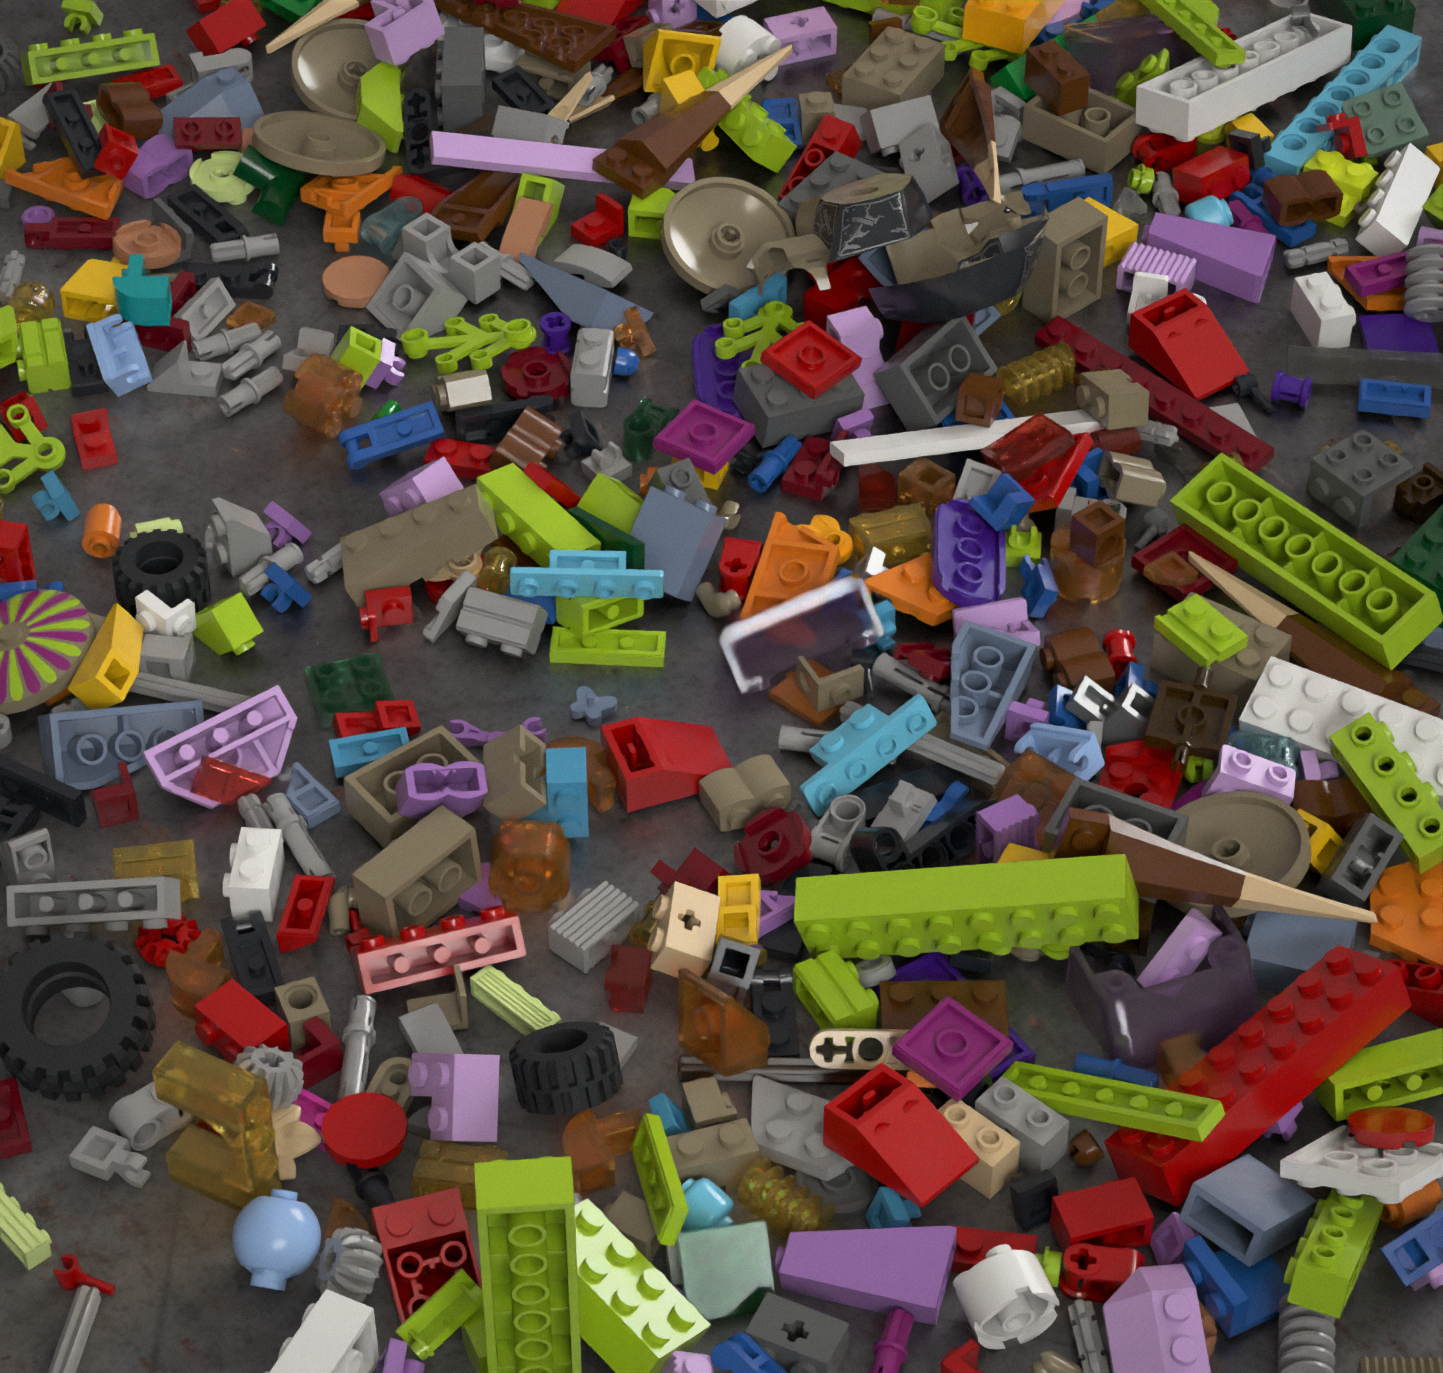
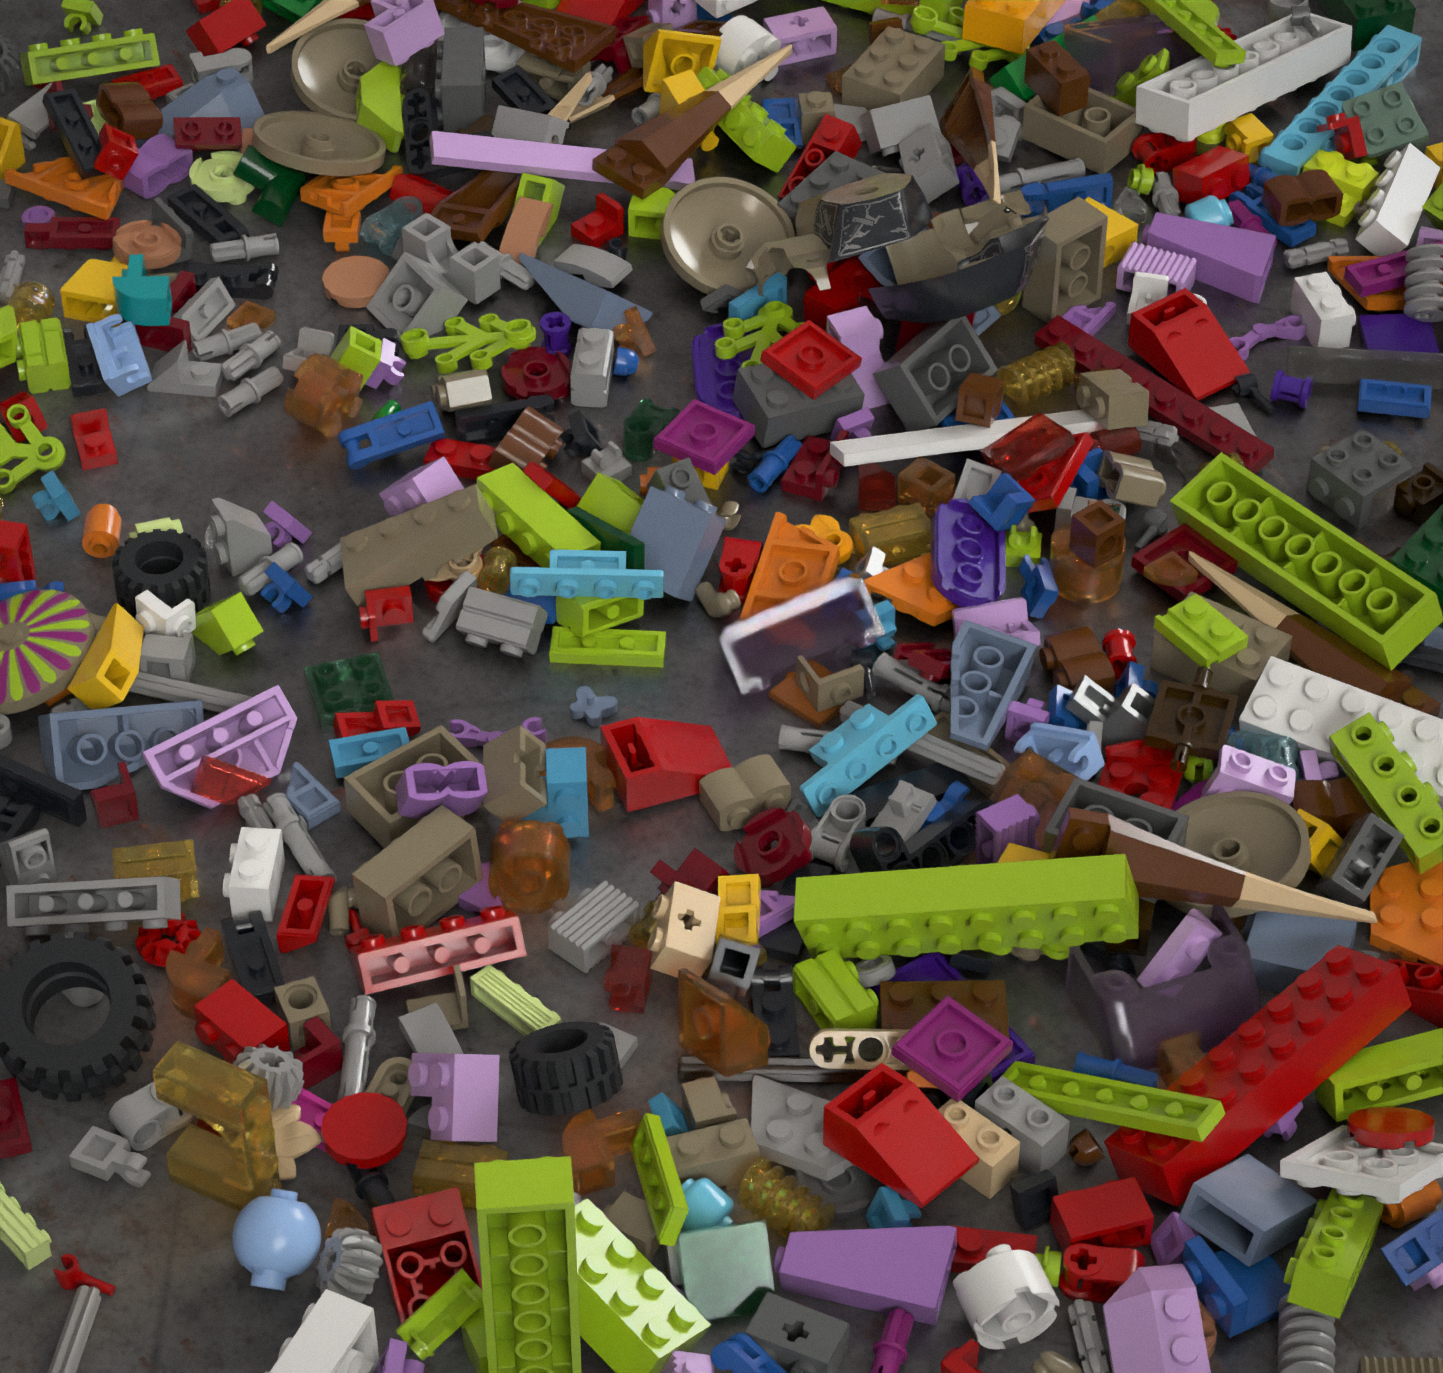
(1090, 319): none -> medium lavender tile
(1250, 144): black tile -> none
(1285, 328): none -> medium lavender piece

